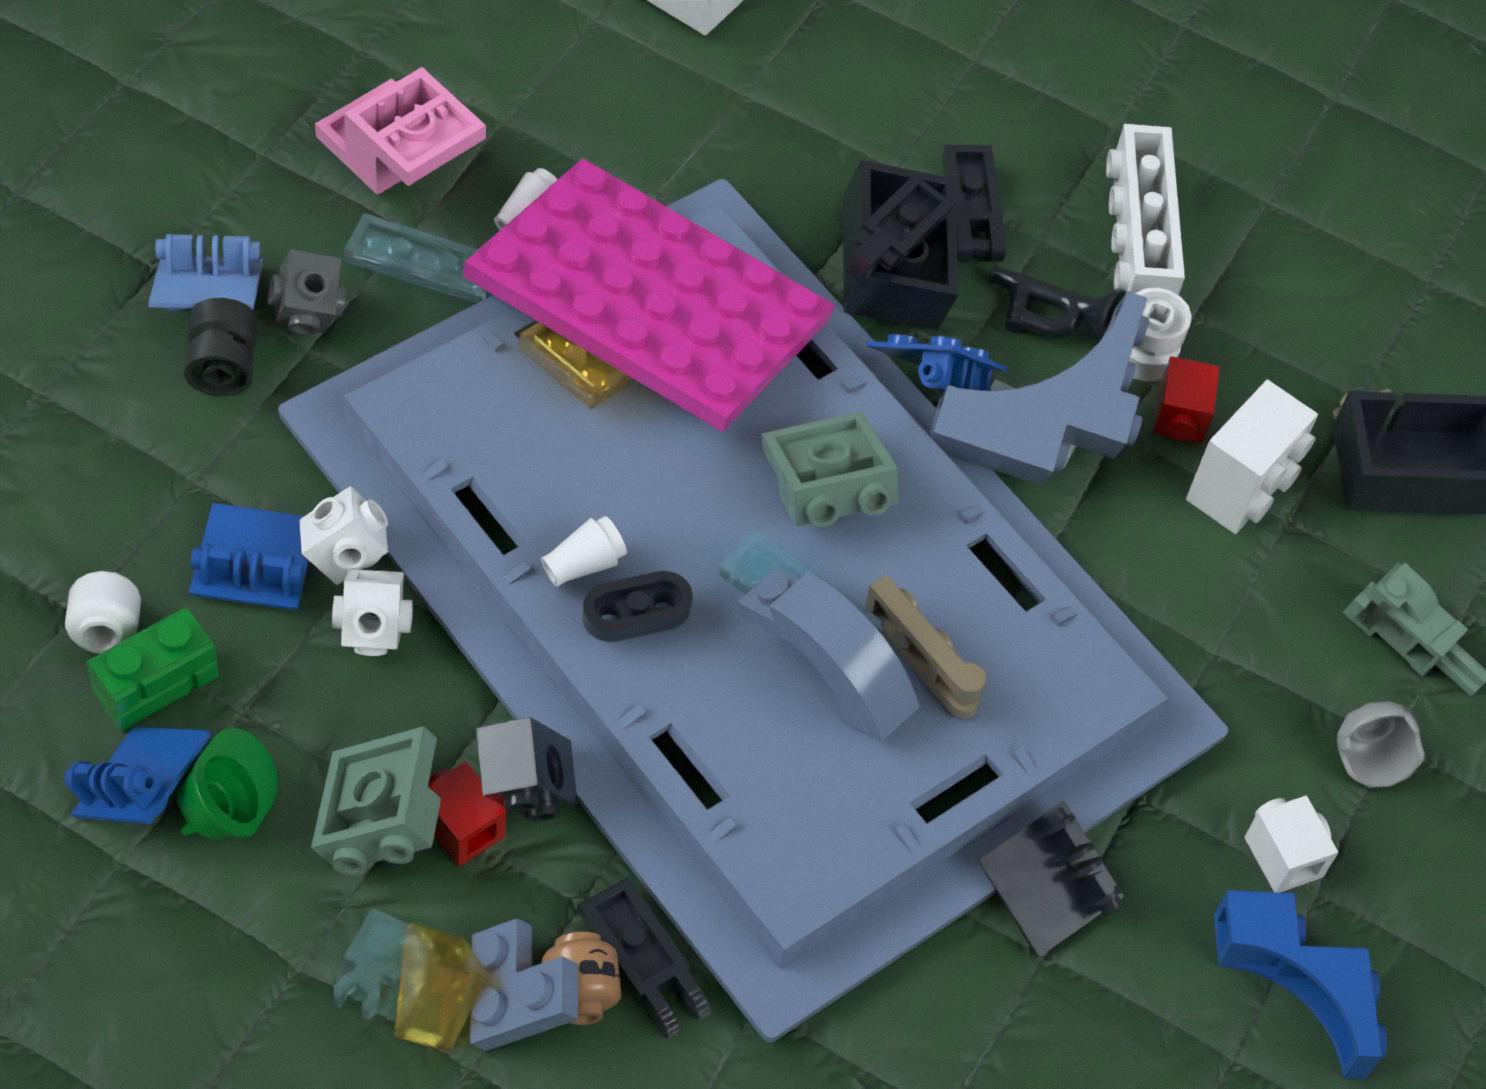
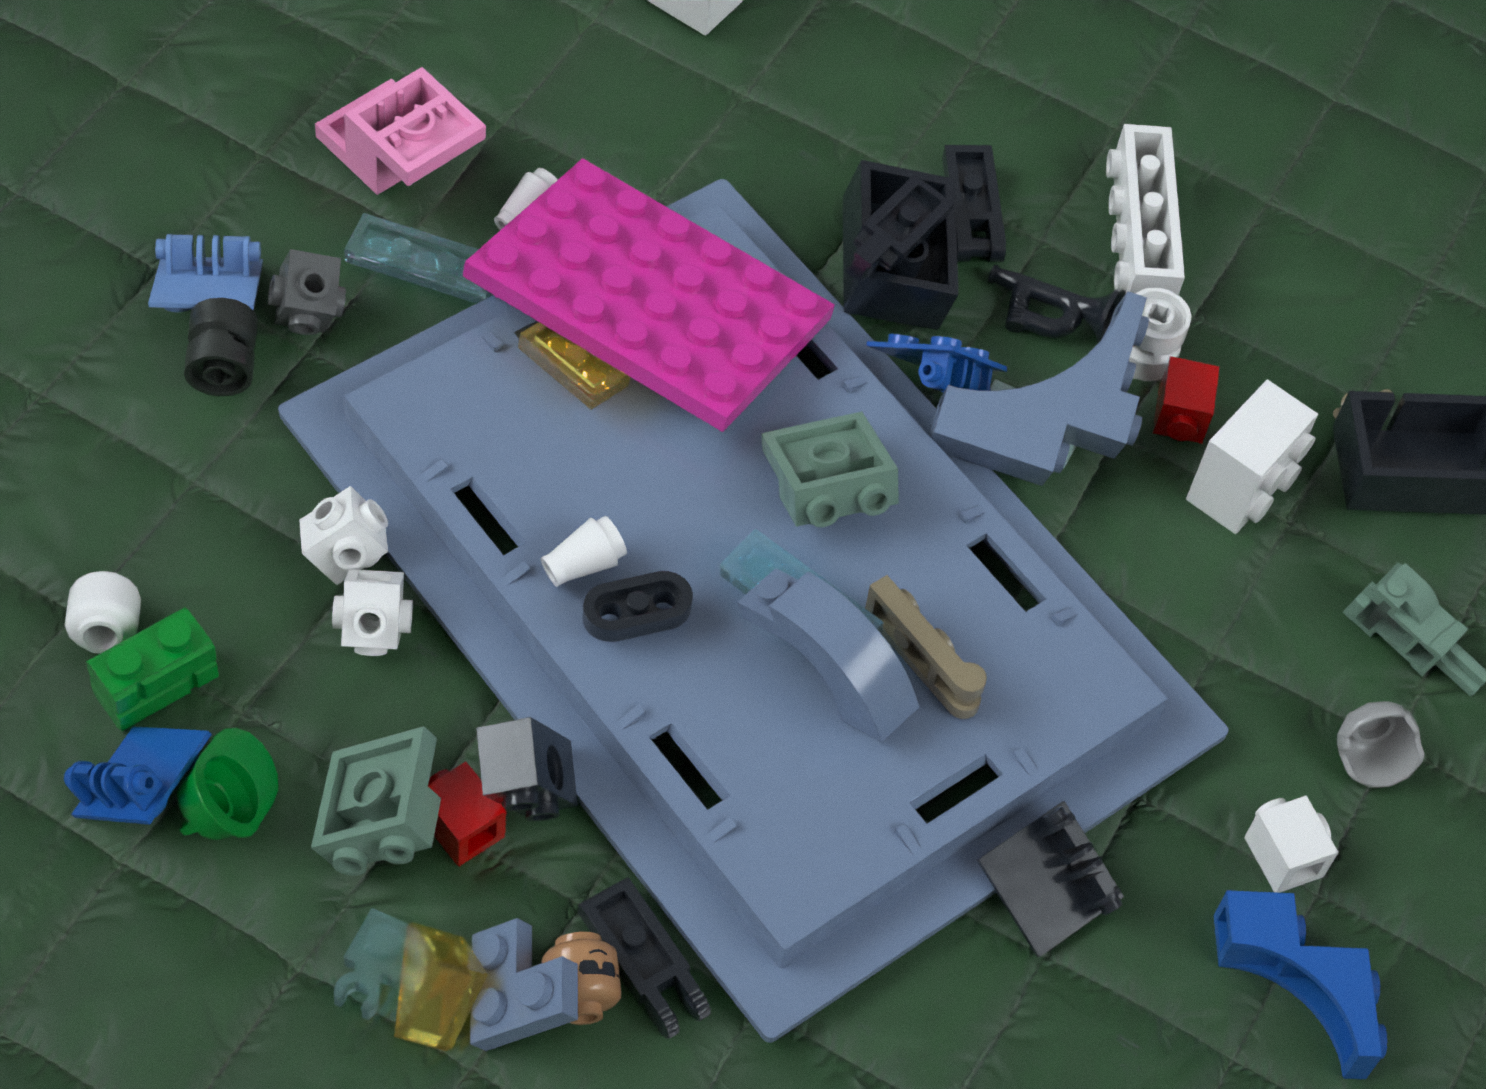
(250, 558): blue hinge -> none

